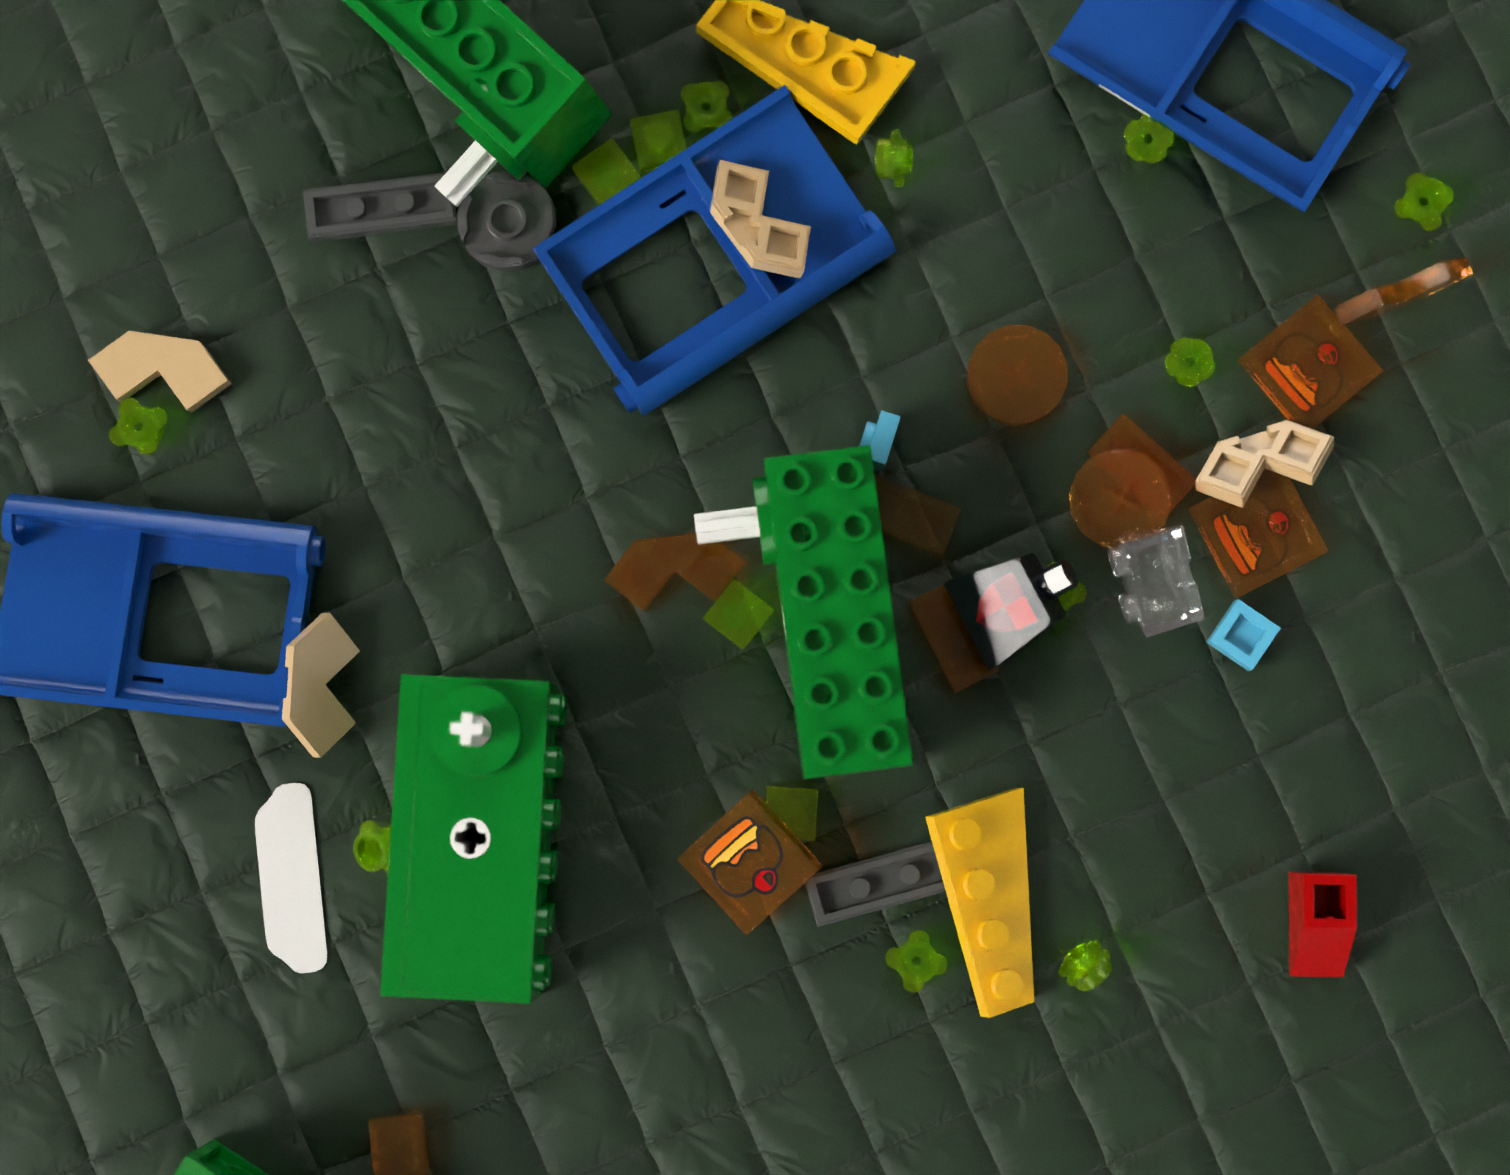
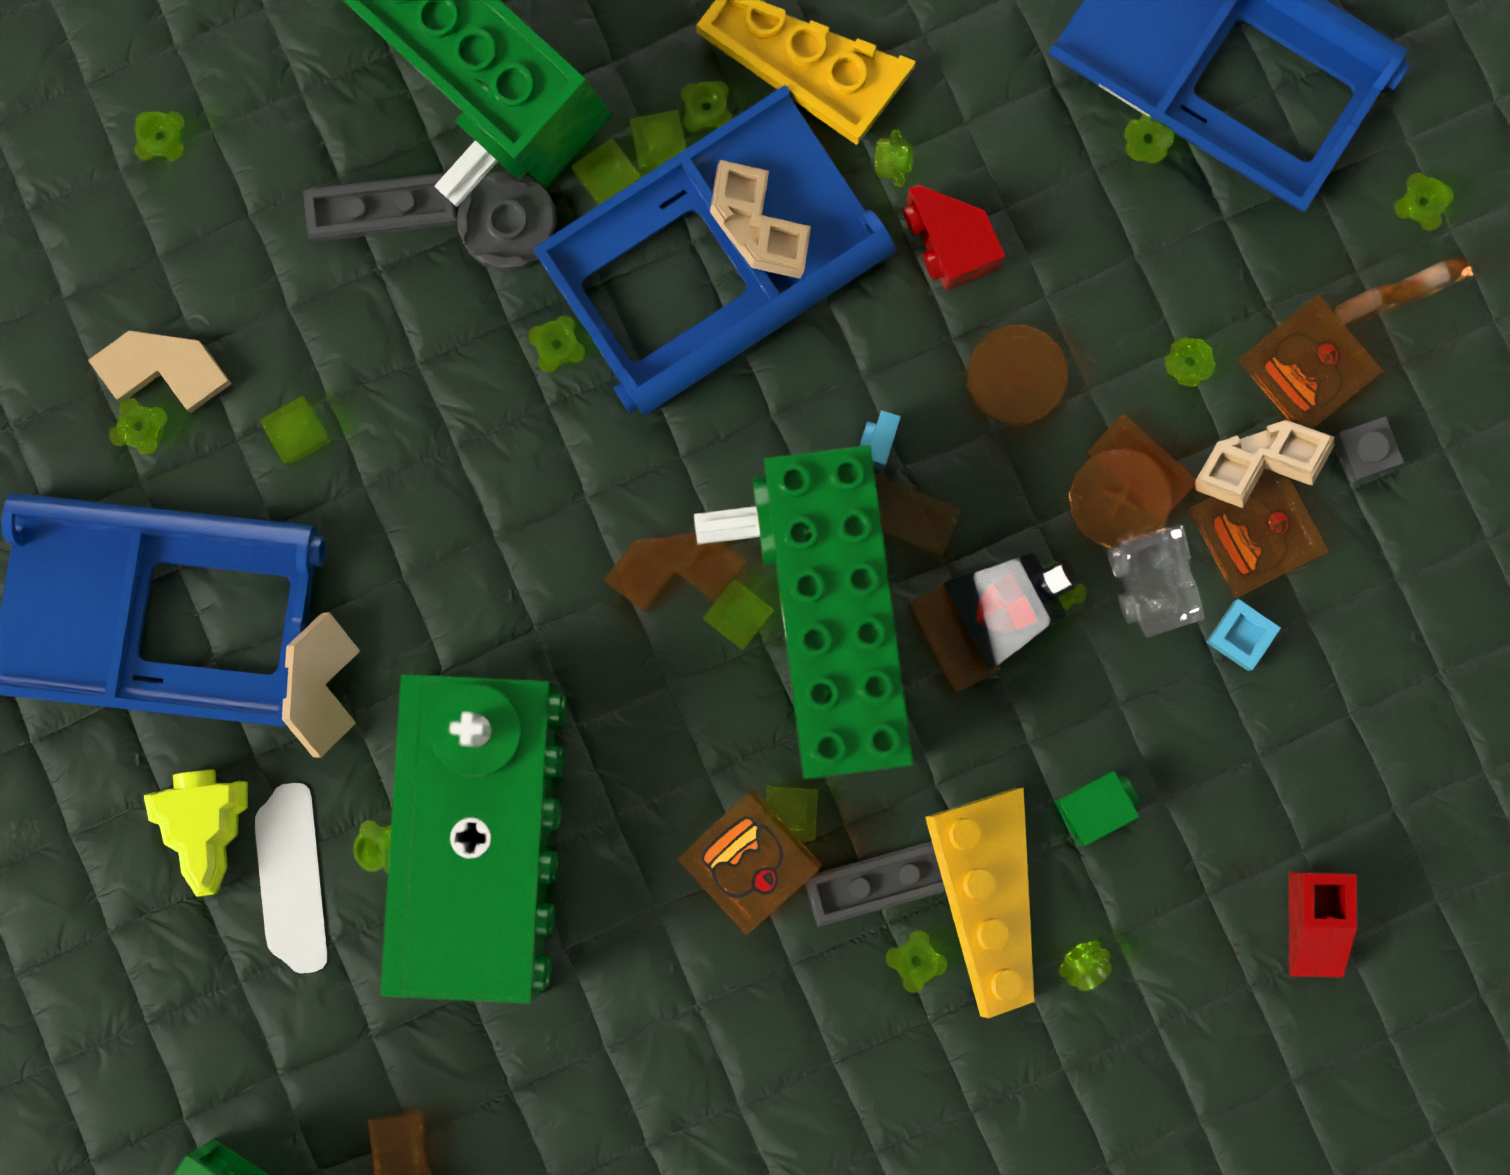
(150, 124): none -> clear neon green plate
(199, 823): none -> neon yellow rock
(295, 431): none -> clear neon green plate
(560, 330): none -> clear neon green plate
(956, 237): none -> red slope
(1098, 807): none -> green brick
(1368, 449): none -> dark grey plate

